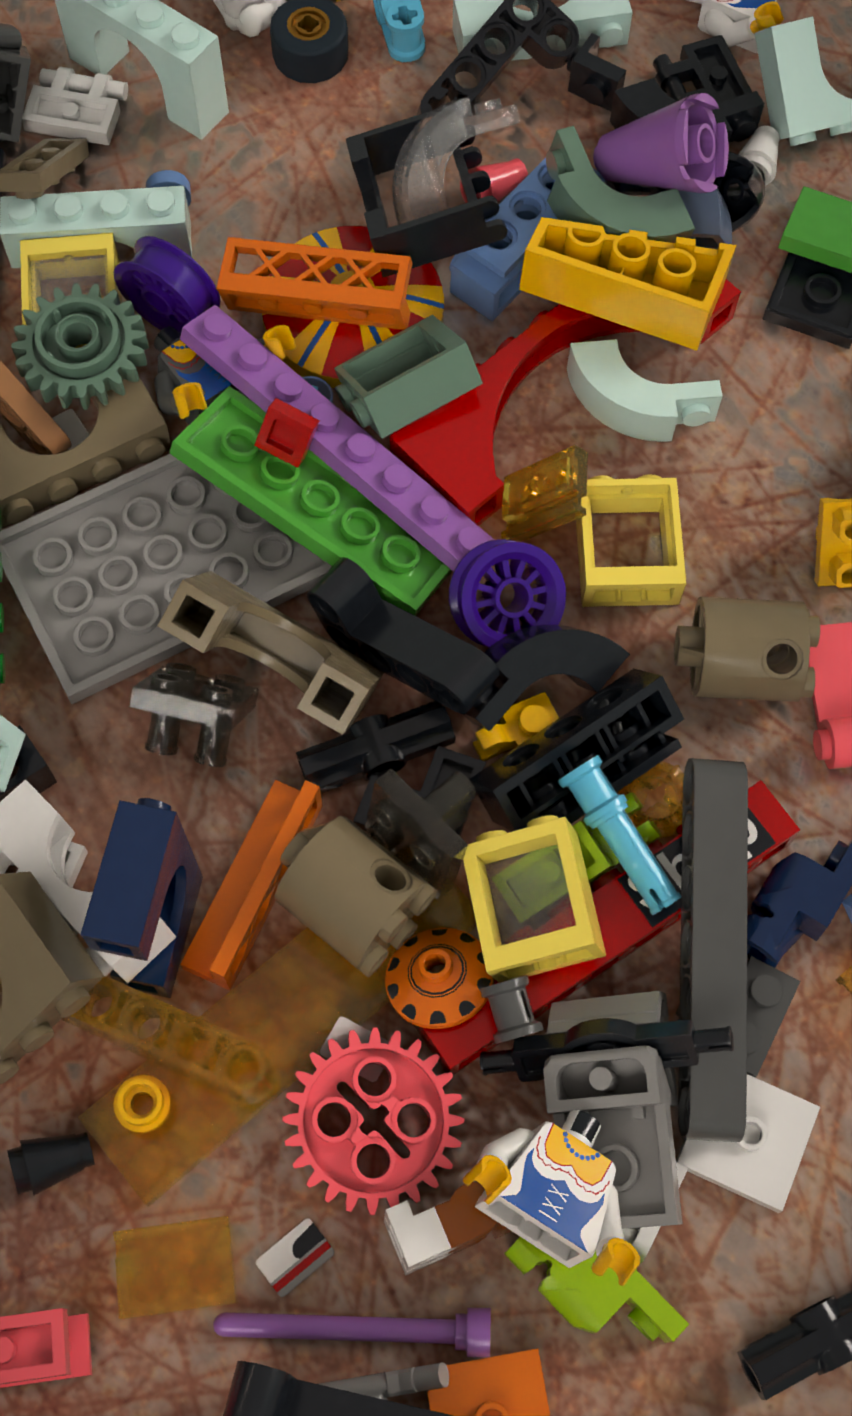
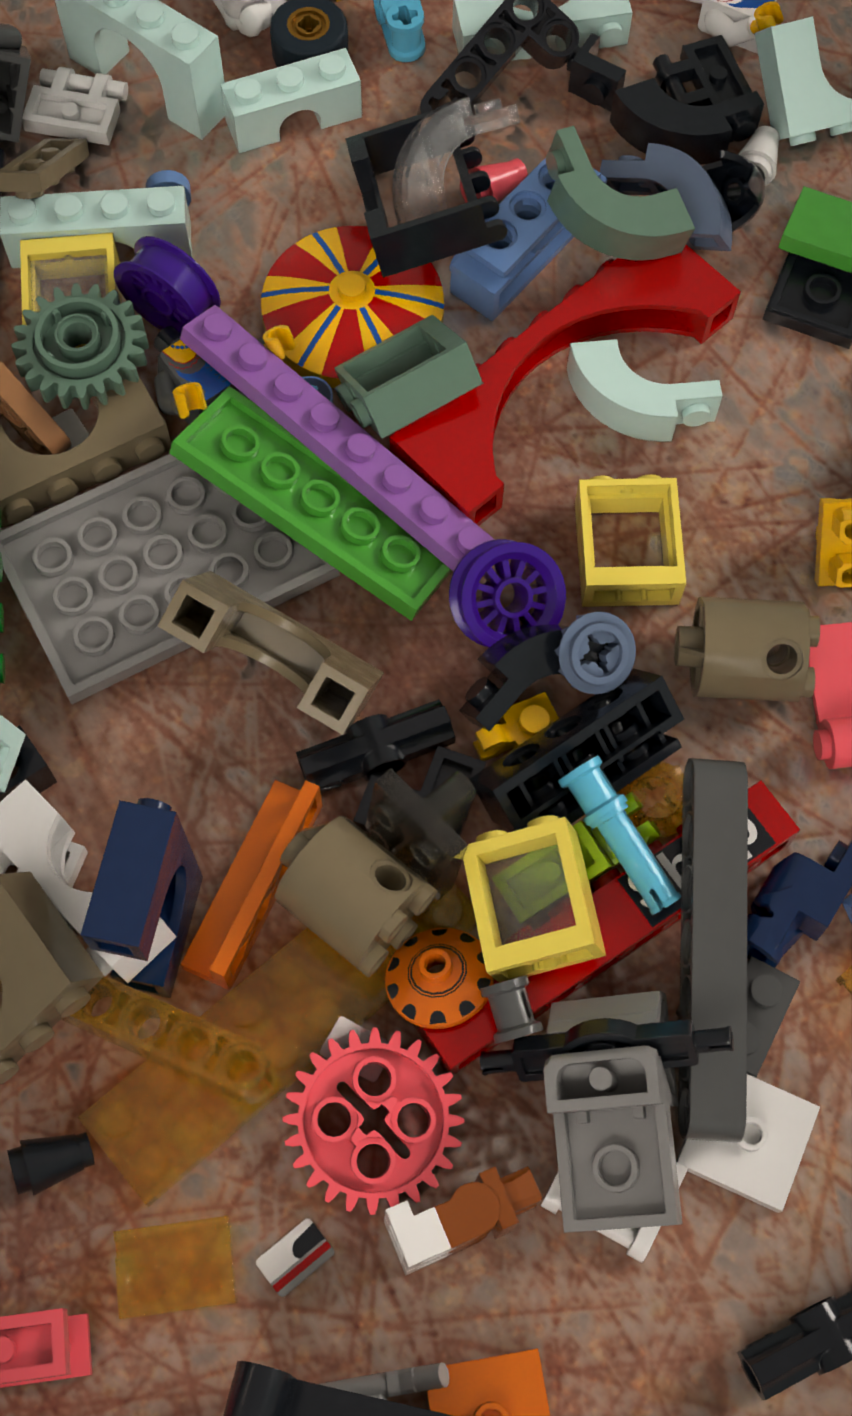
(130, 1091): yellow plate -> none
(181, 694): clear smoke plate -> none
(262, 101): none -> light aqua arch
(286, 432): red plate -> none
(318, 299): orange fence -> none
(399, 641): black beam -> none
(468, 1331): medium lavender piece -> none
(545, 494): clear yellow plate -> none
(557, 1194): torso -> none
(592, 1300): lime plate -> none
(615, 659): none -> sand blue gear
(627, 278): yellow wedge -> none
(668, 148): medium lavender cone -> none

